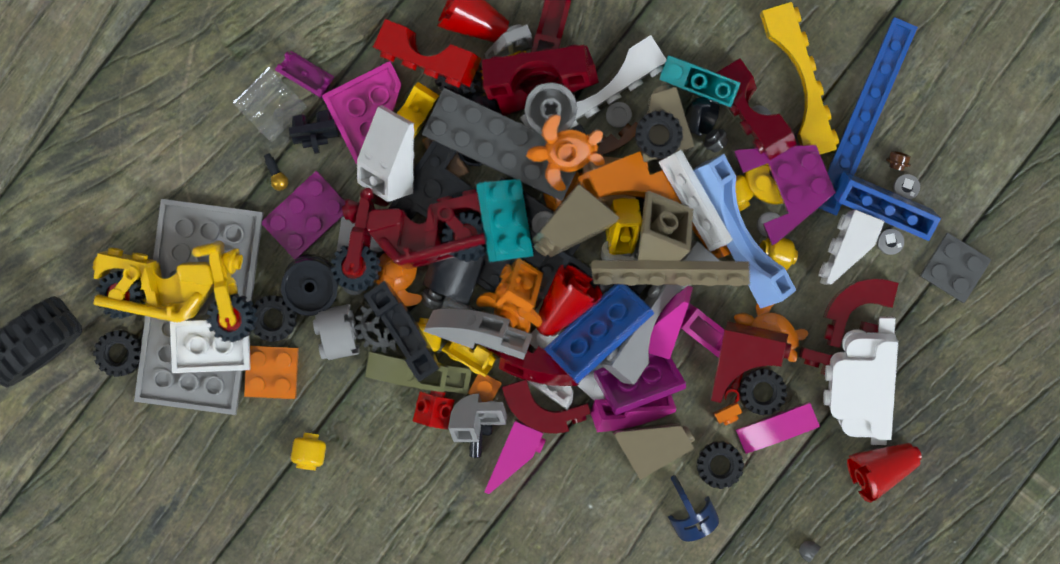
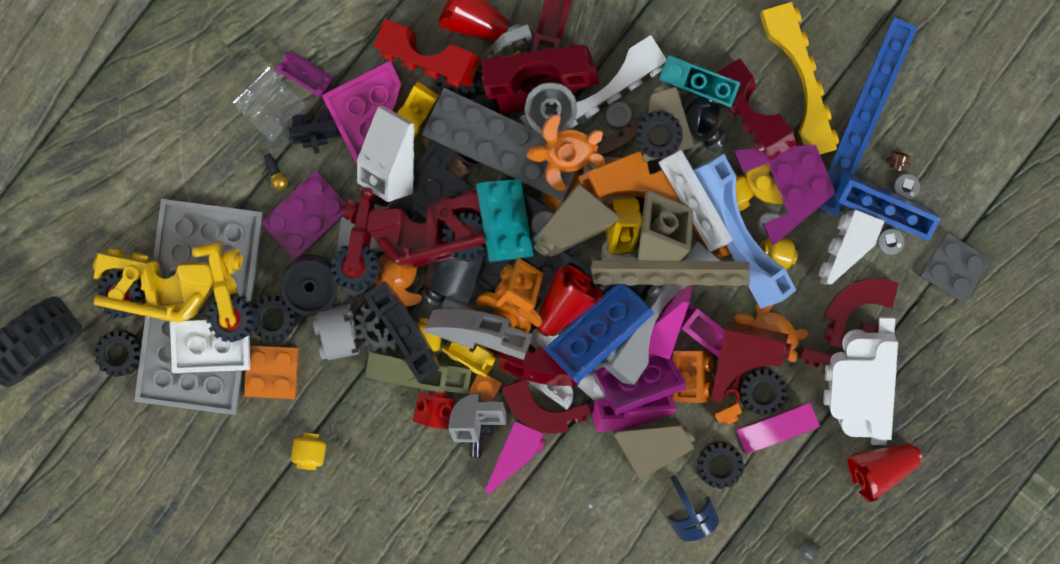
(696, 371): none -> orange bracket

